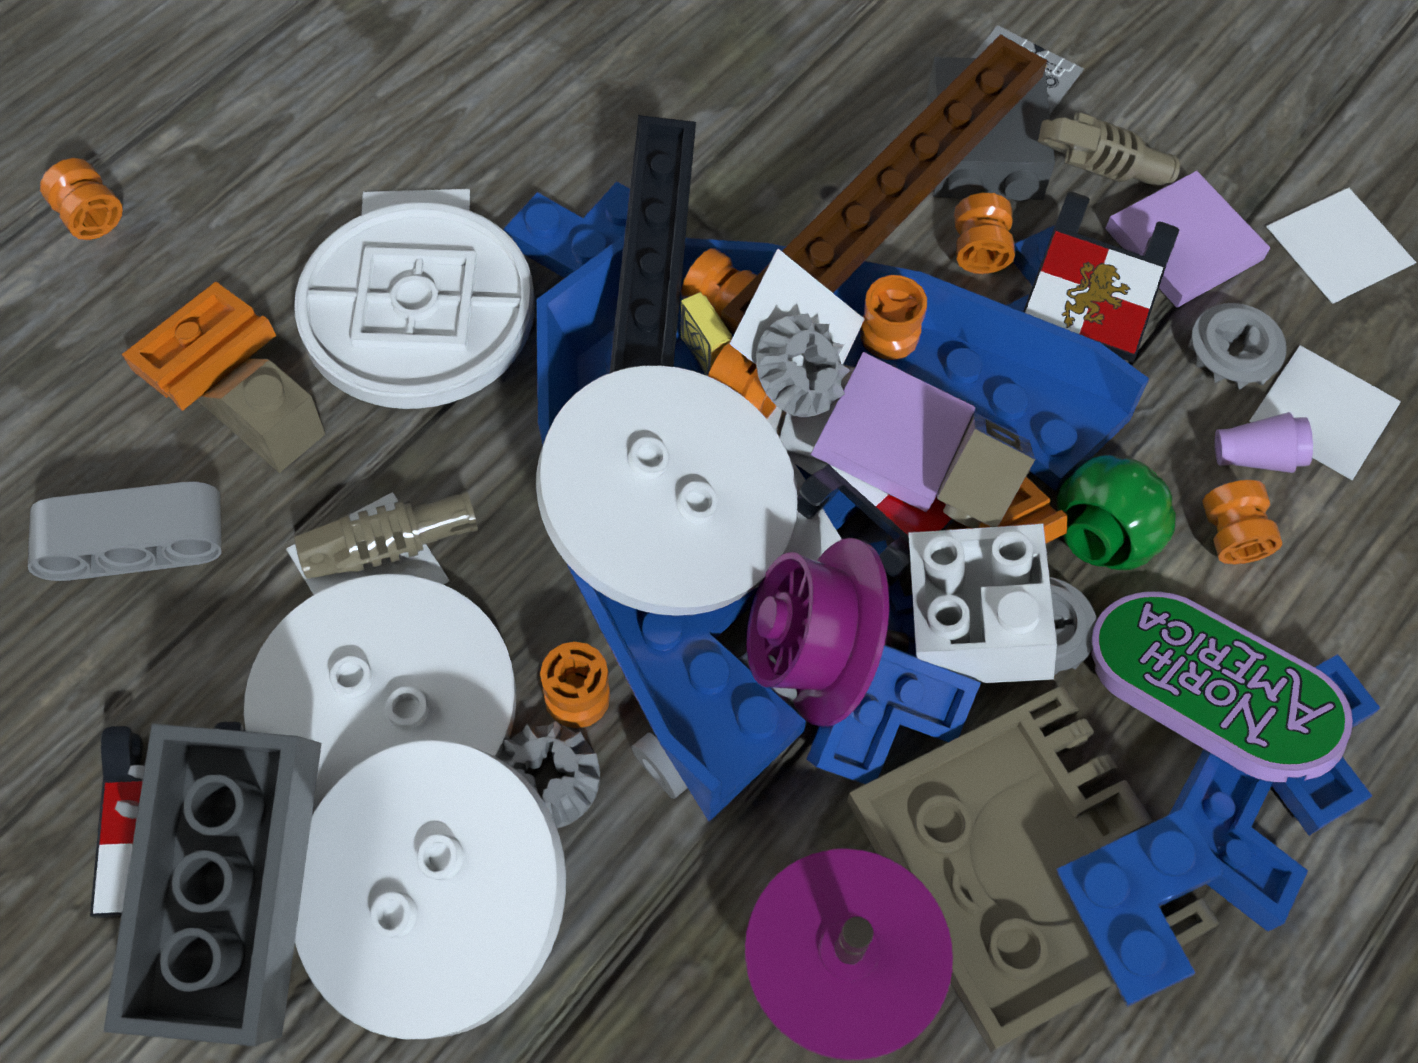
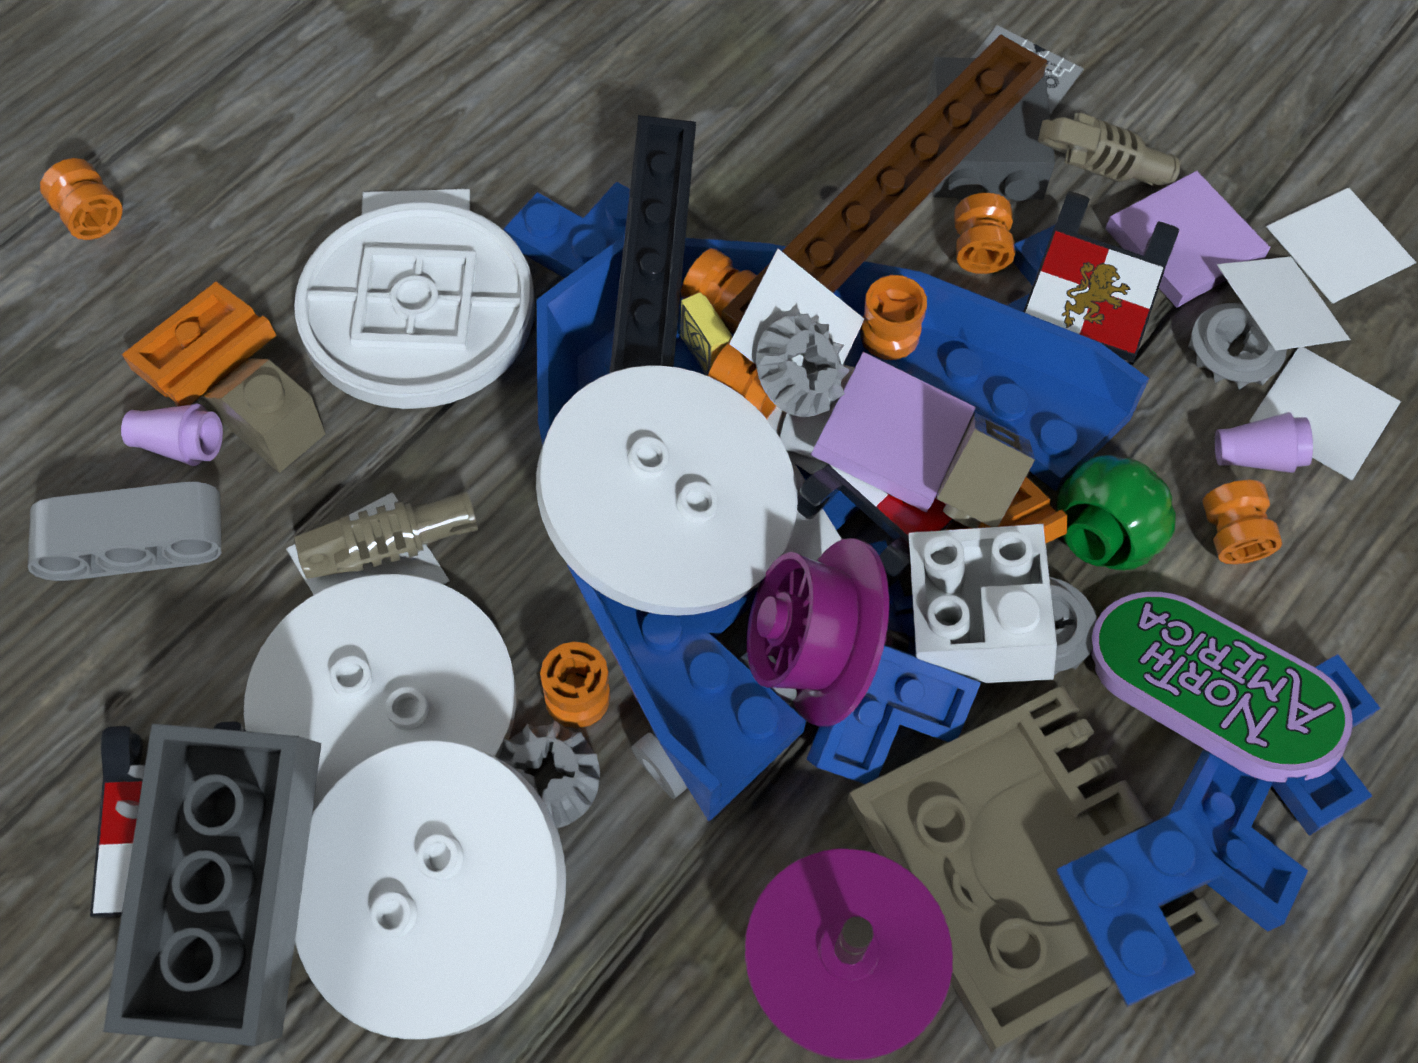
(179, 432): none -> lavender cone
(1283, 303): none -> white sticker

